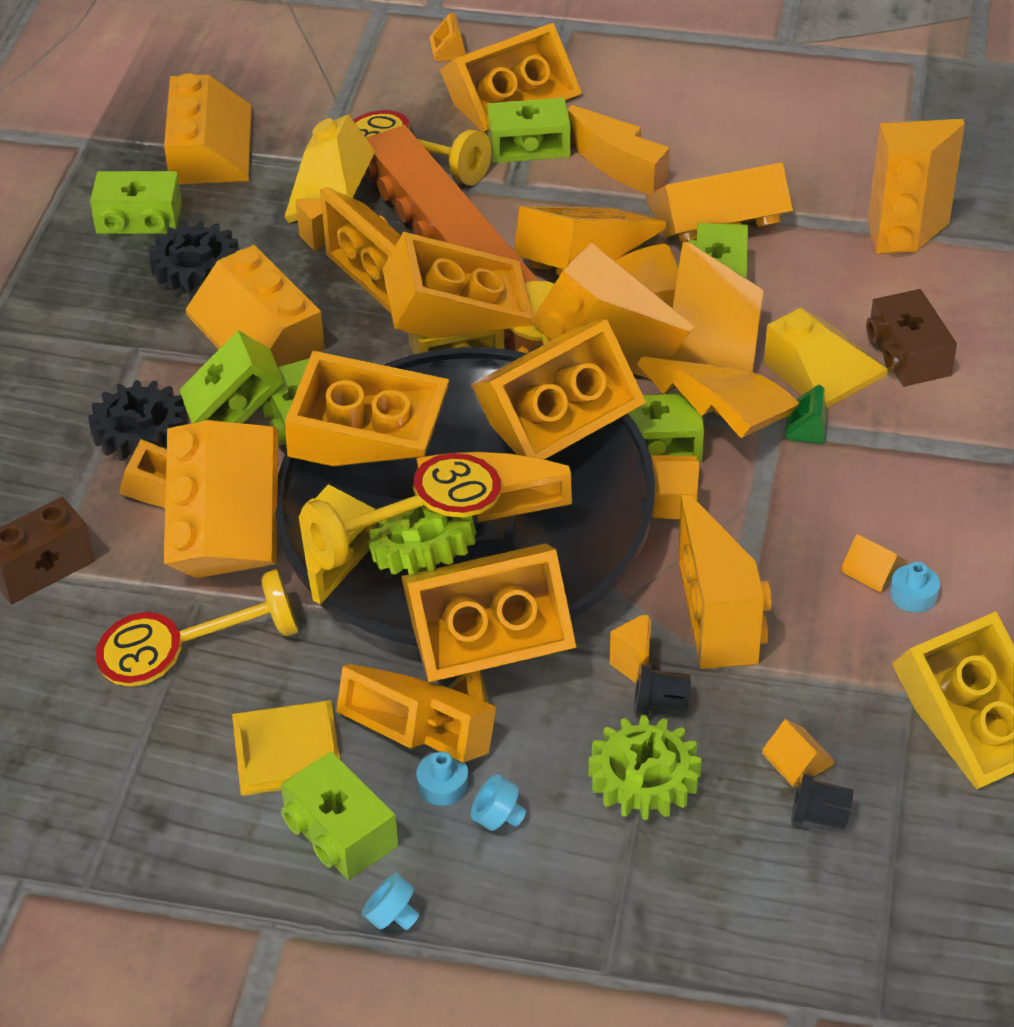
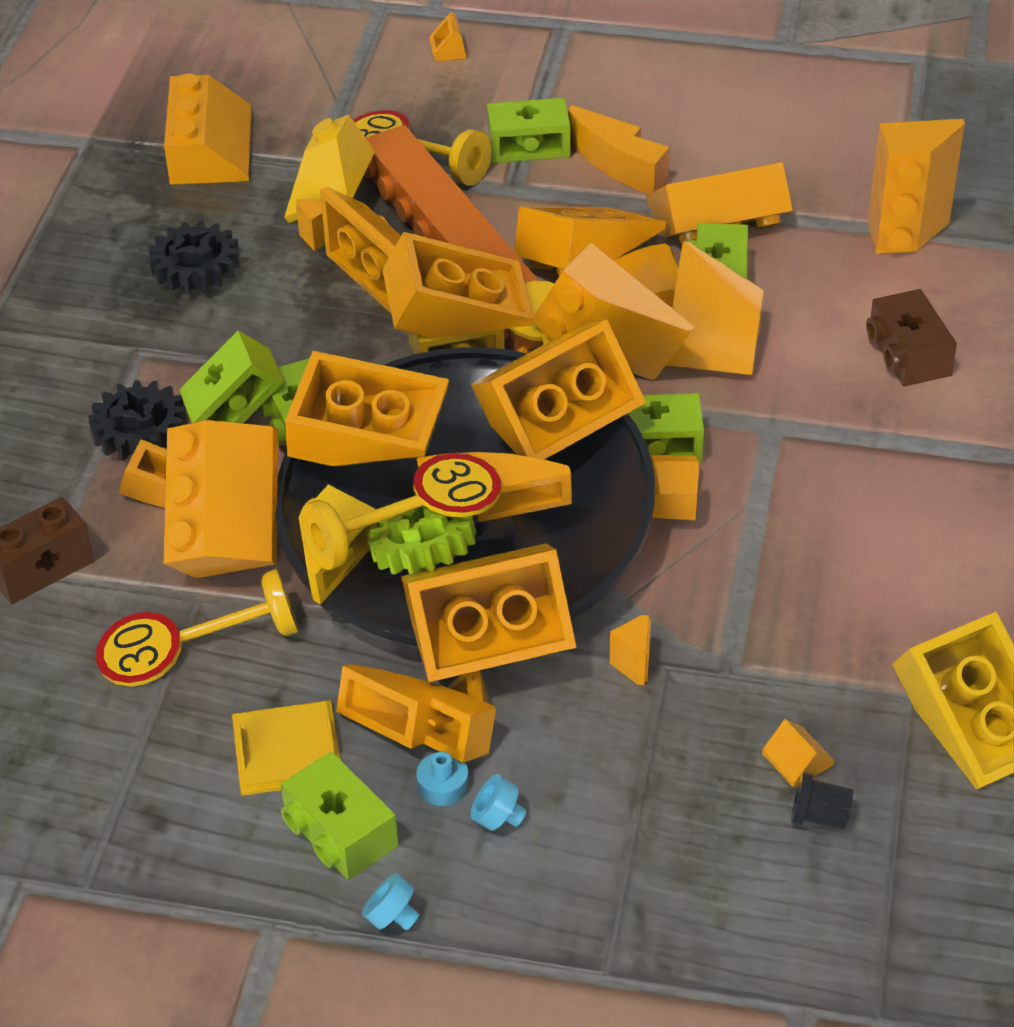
(136, 202): lime brick -> none
(260, 301): light orange slope -> none
(511, 70): light orange slope -> none
(644, 767): lime gear -> none
(661, 691): black bush -> none
(720, 591): light orange slope -> none
(738, 395): light orange slope -> none
(809, 419): green slope -> none
(814, 352): yellow slope -> none
(871, 563): light orange slope -> none
(914, 587): medium azure tile -> none

